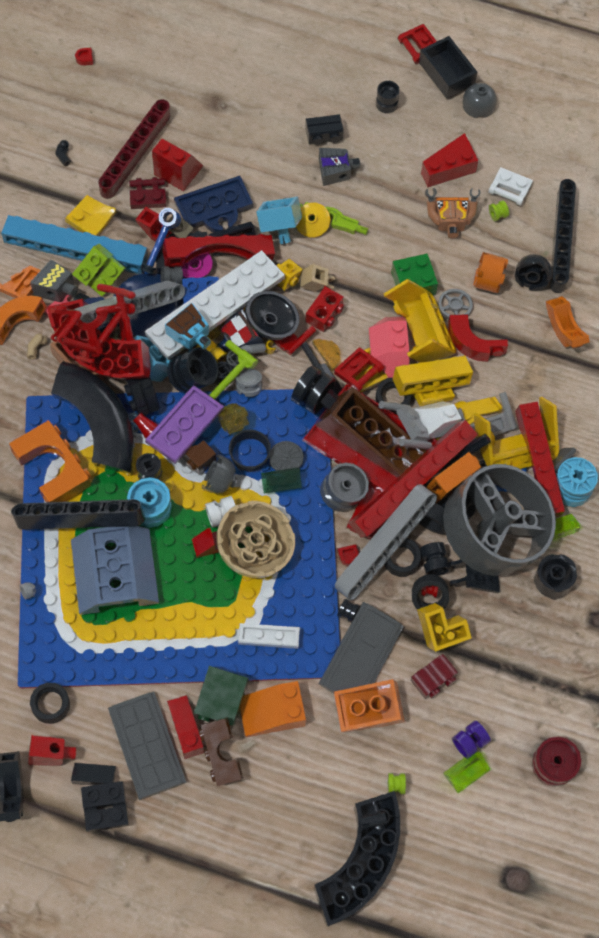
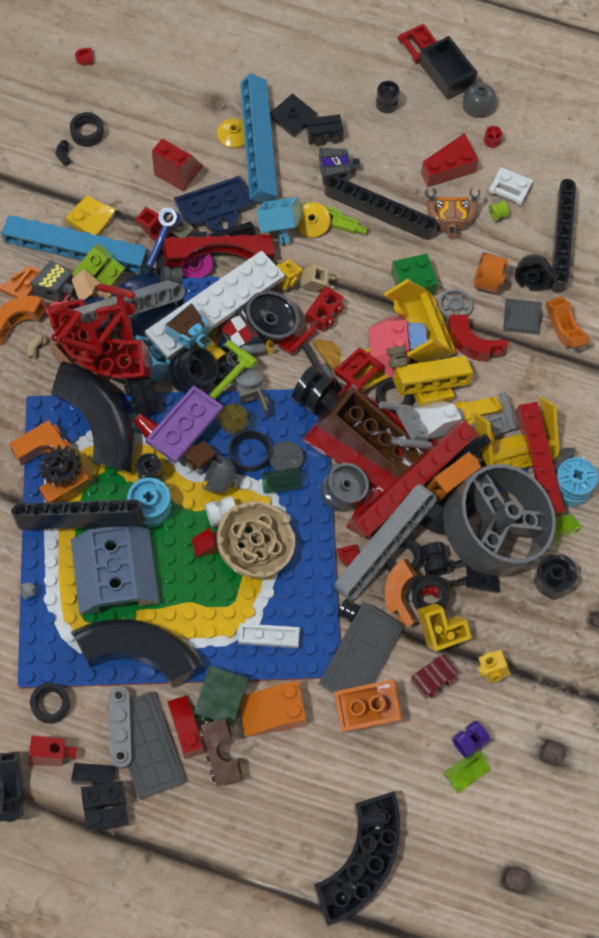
(66, 459): none -> black gear
(86, 118): none -> black tyre
(86, 286): none -> light nougat slope
(120, 727): none -> light grey plate
(140, 643): none -> black brick
(141, 140): dark red beam -> none
(149, 197): dark red plate -> none
(230, 137): none -> yellow dish
(256, 394): none -> dark tan bracket
(258, 139): none -> dark azure brick
(292, 114): none -> black plate
(388, 209): none -> black beam
(394, 352): none -> dark tan wheel
(395, 591): none -> orange arch
(397, 783): lime wheel -> none
(416, 334): none -> light blue slope
(493, 666): none -> yellow brick
(496, 133): none -> red wheel
(522, 316): none -> dark grey piece
(547, 770): dark red wheel -> none

